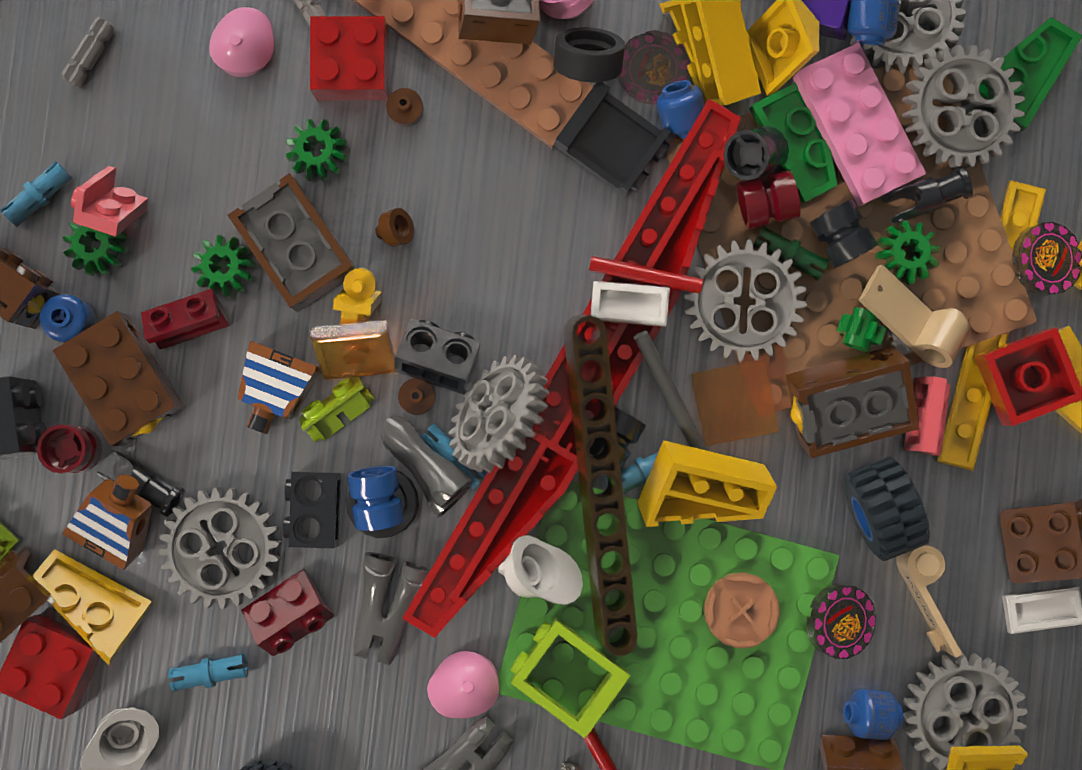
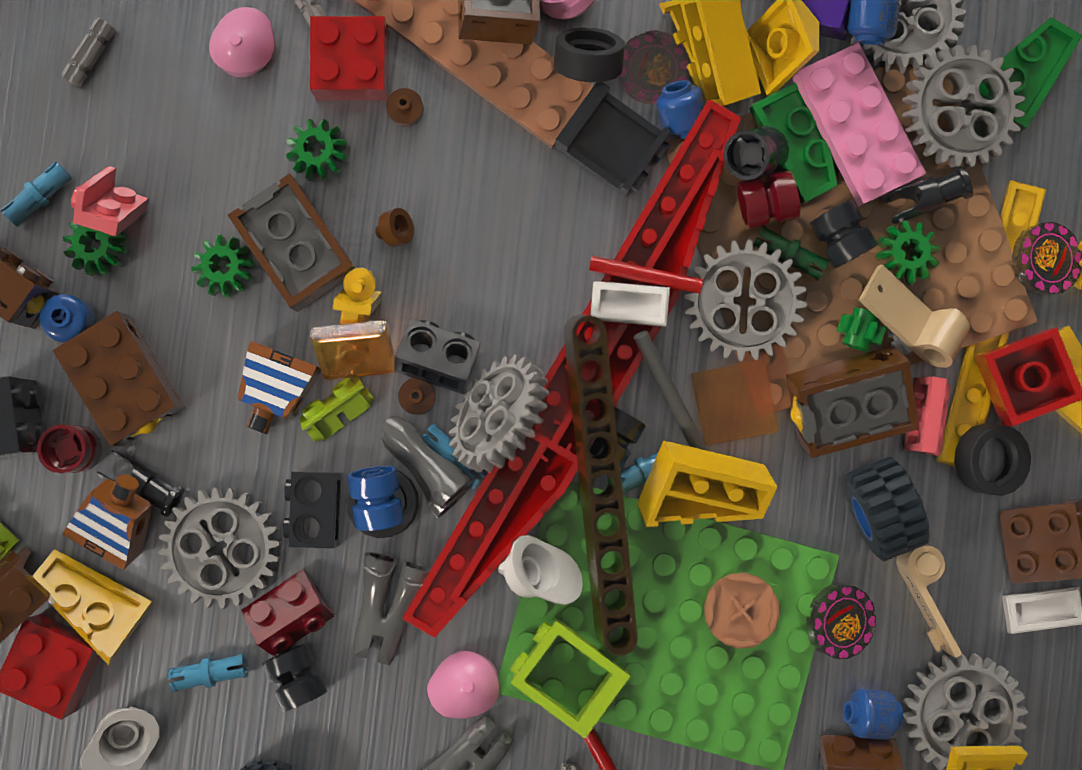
(184, 319): dark red bracket -> none
(294, 691): none -> black wheel
(1016, 464): none -> black tyre

